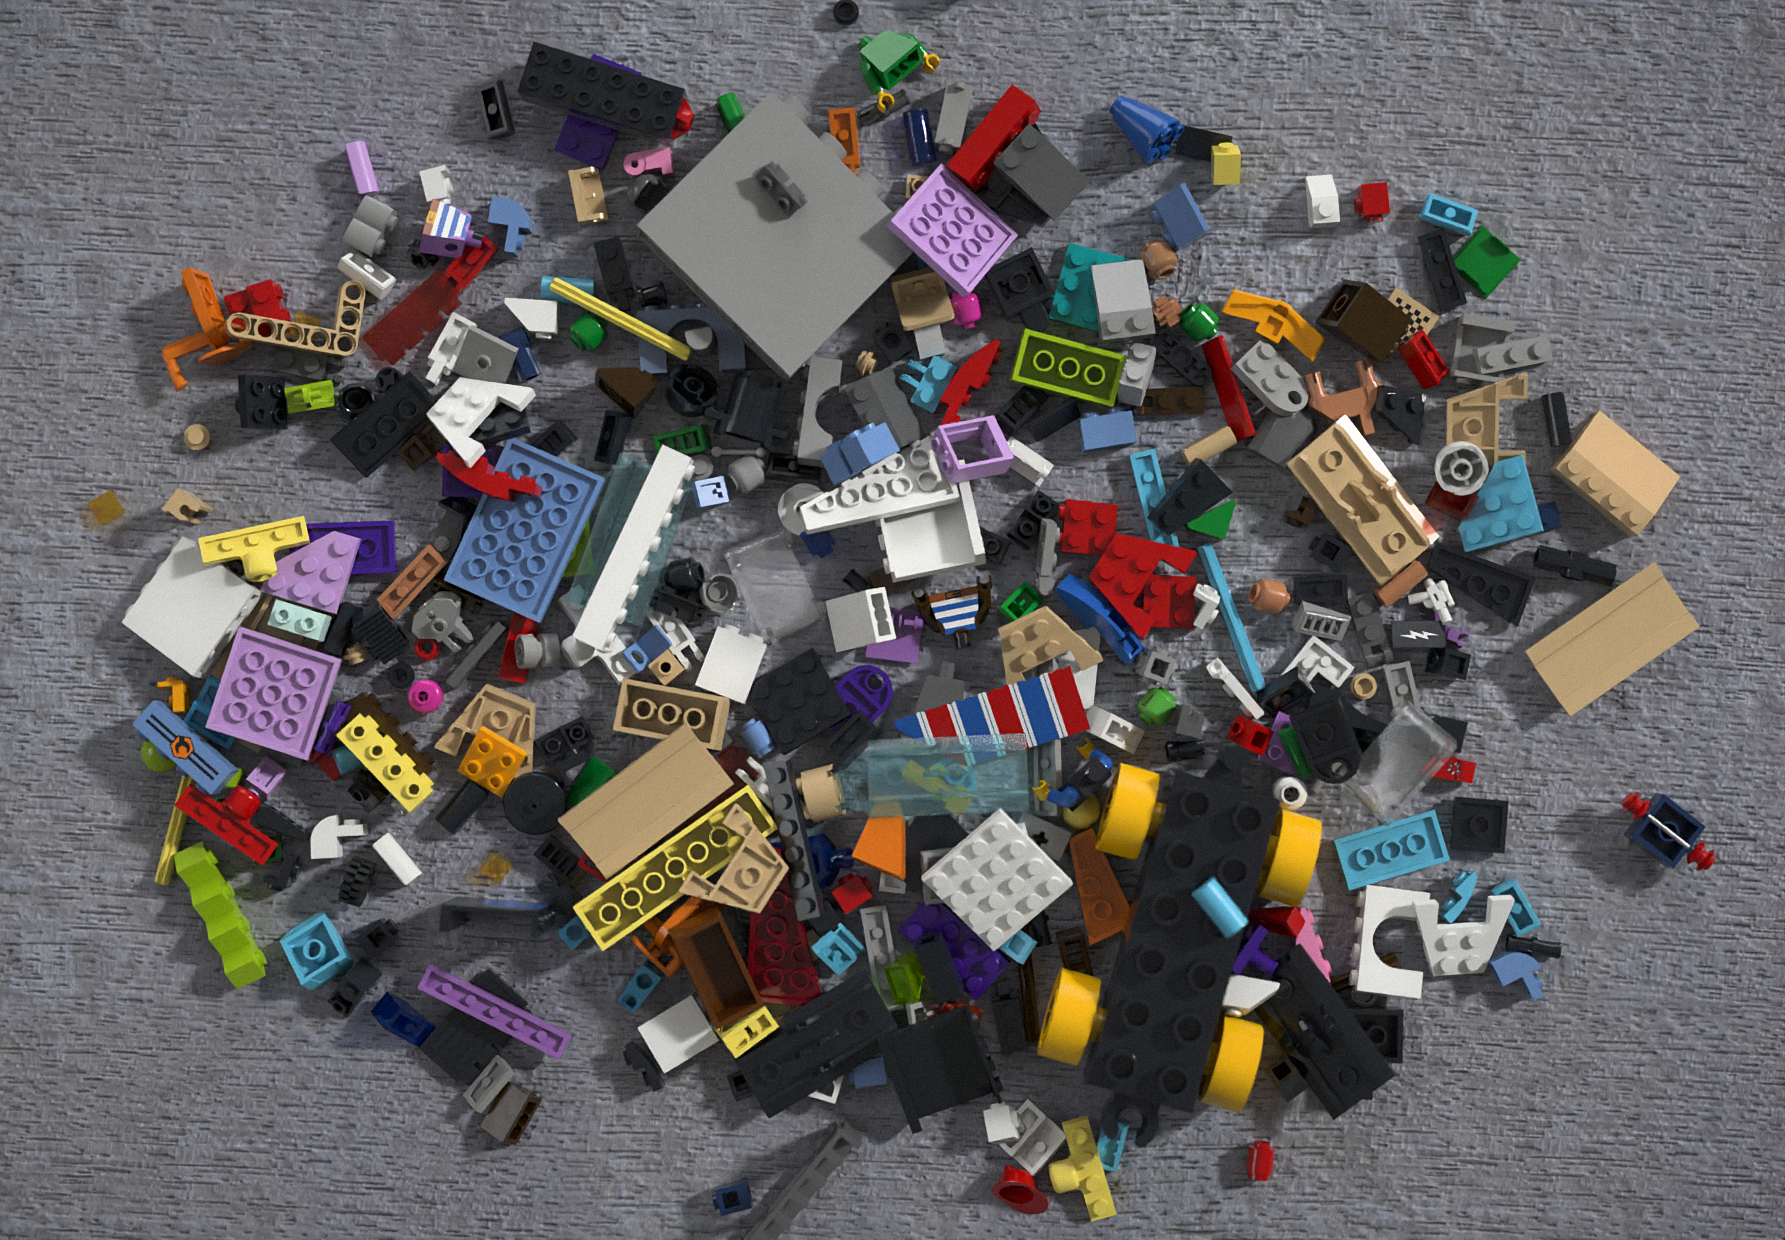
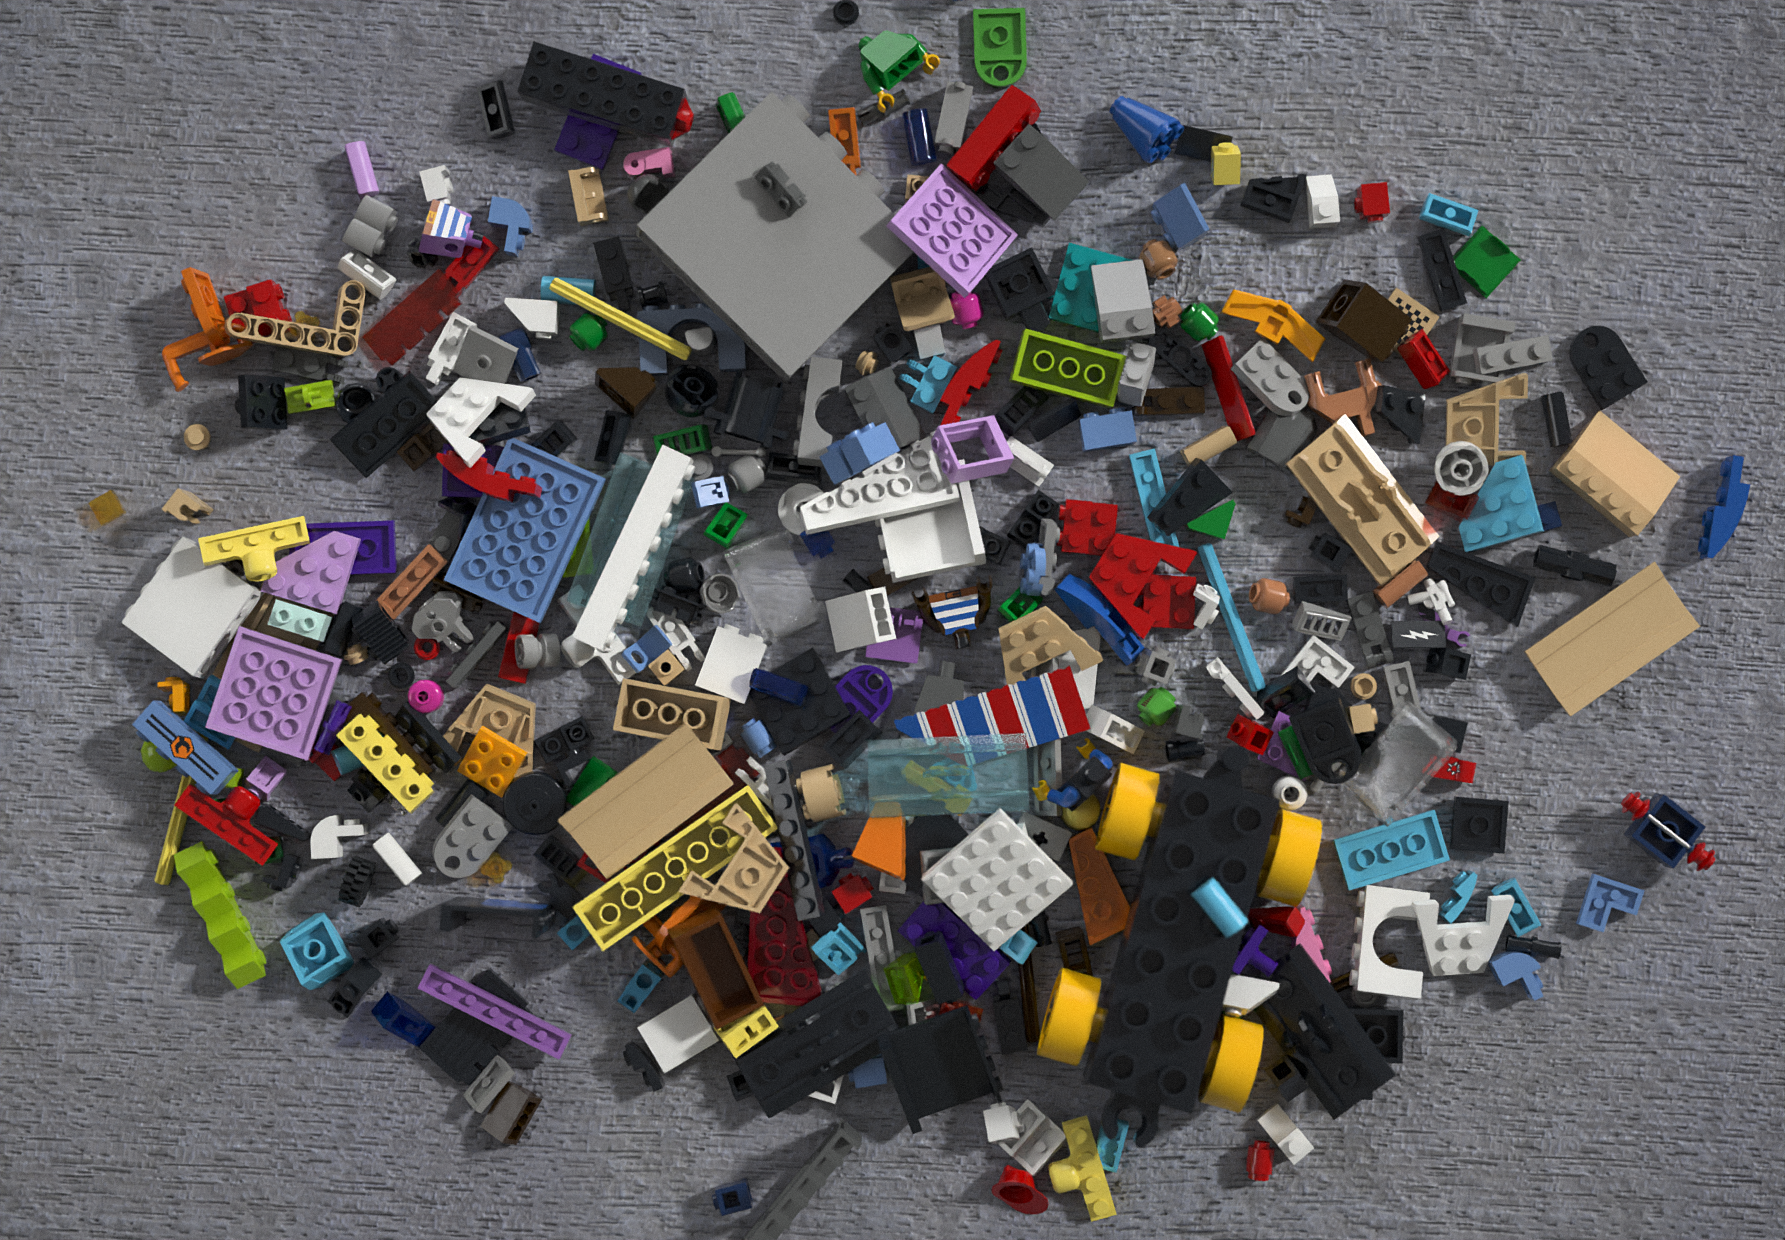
(428, 738): none -> black plate
(471, 837): none -> light grey plate
(725, 525): none -> green slope
(778, 686): none -> clear blue brick
(1000, 44): none -> bright green tile
(1034, 567): none -> medium blue plate
(1273, 196): none -> black wing
(1285, 1133): none -> white arch
(1362, 717): none -> tan plate
(1602, 896): none -> medium blue plate
(1607, 368): none -> black plate
(1723, 519): none -> blue slope

